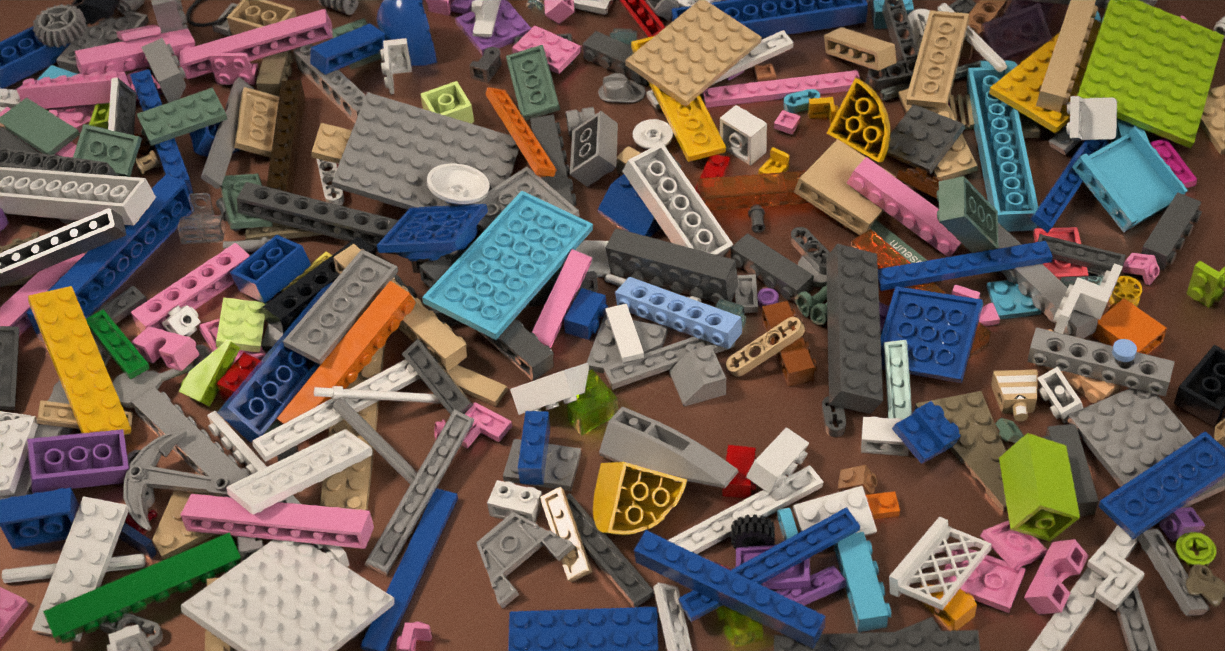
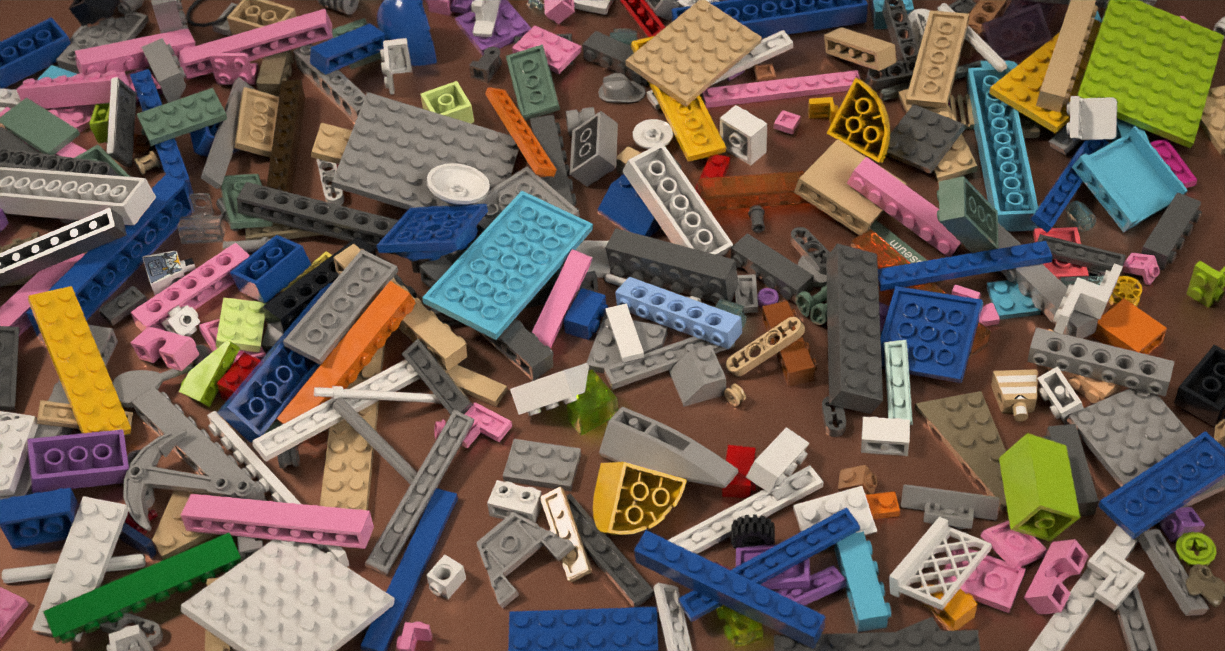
(59, 25): light grey gear -> none
(108, 146): sand green plate -> none
(117, 344): green plate -> none
(139, 32): bright pink tile -> none
(166, 269): none -> torso
(299, 471): white plate -> none
(448, 569): none -> white brick
(534, 447): blue brick -> none
(734, 395): none -> tan bush
(776, 163): yellow bracket -> none
(786, 523): medium azure beam -> none
(799, 101): medium azure beam -> none
(918, 179): reddish brown plate -> none
(927, 432): blue plate -> none
(951, 505): none -> light grey bracket
(1009, 430): sand green plate -> none
(1081, 216): none -> clear light blue brick
(1124, 350): light blue tile -> none

